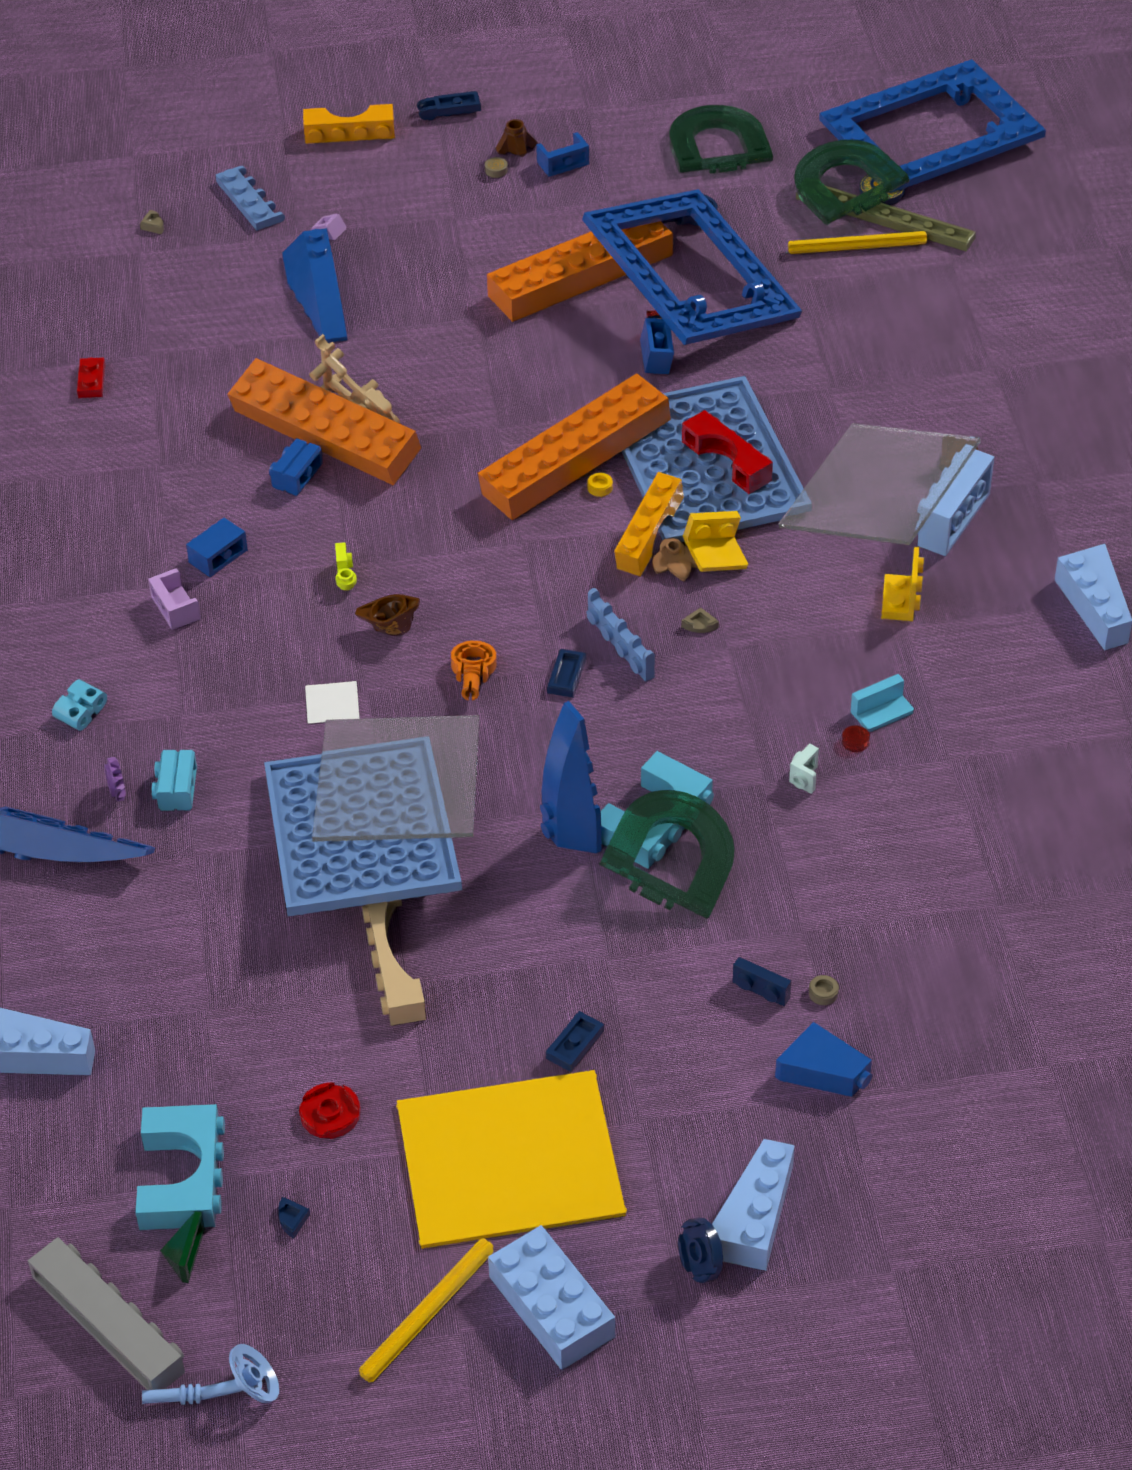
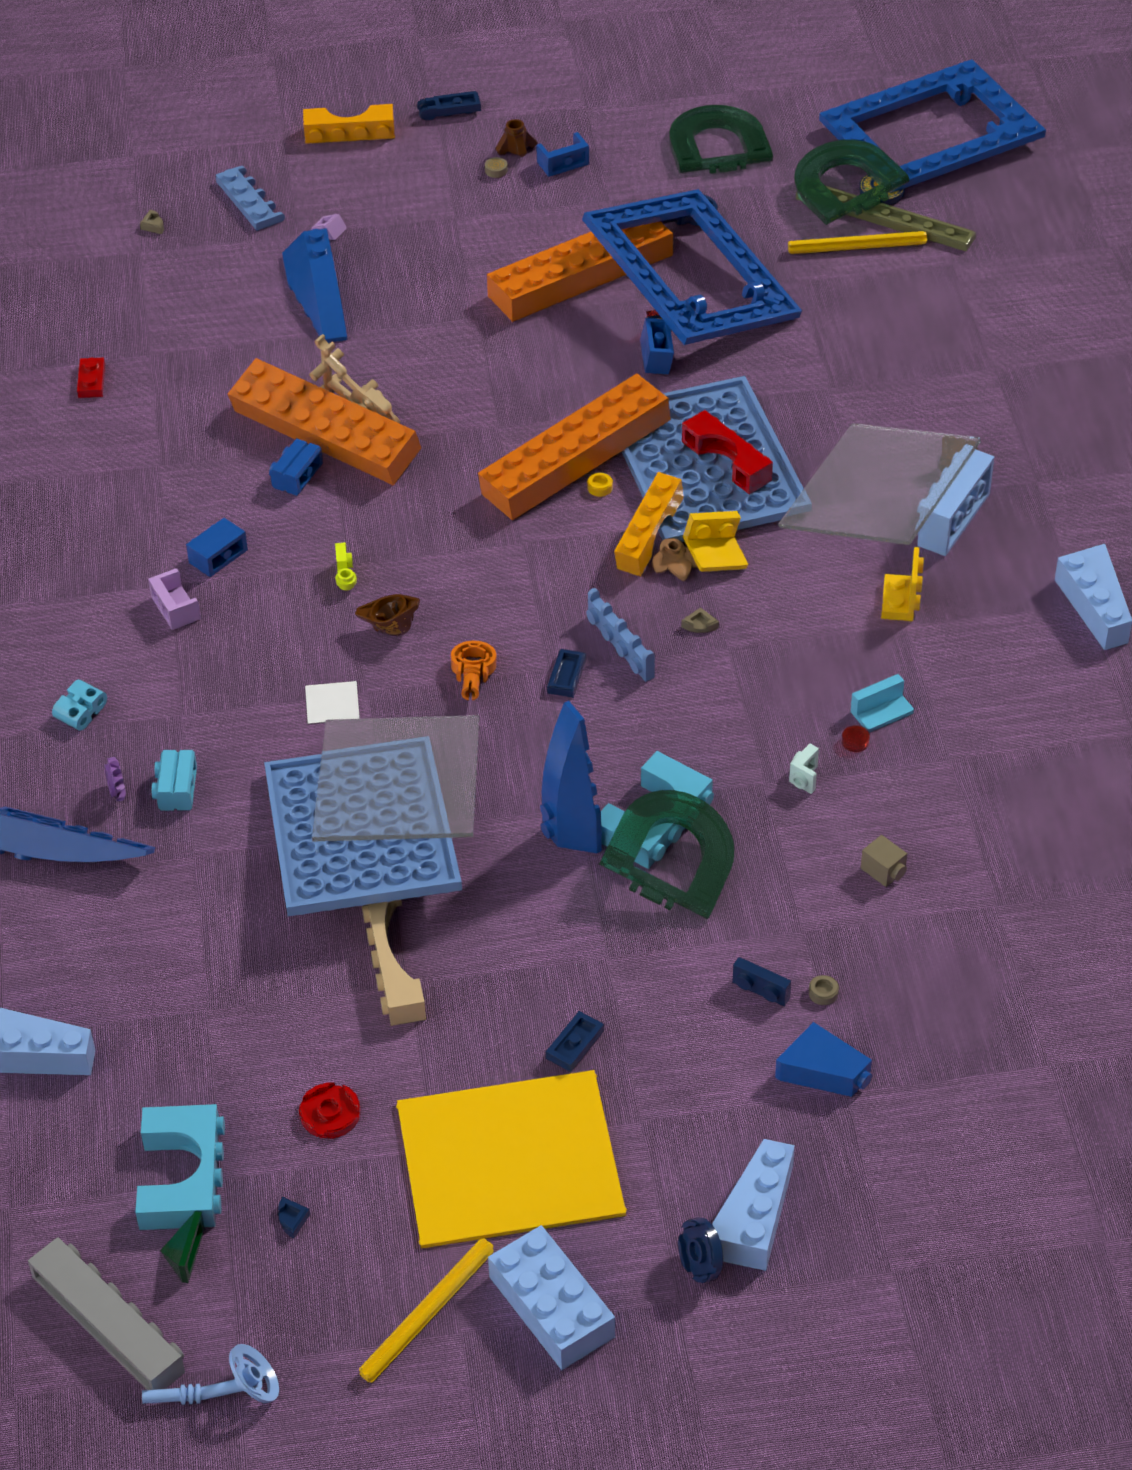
(884, 861): none -> dark tan brick

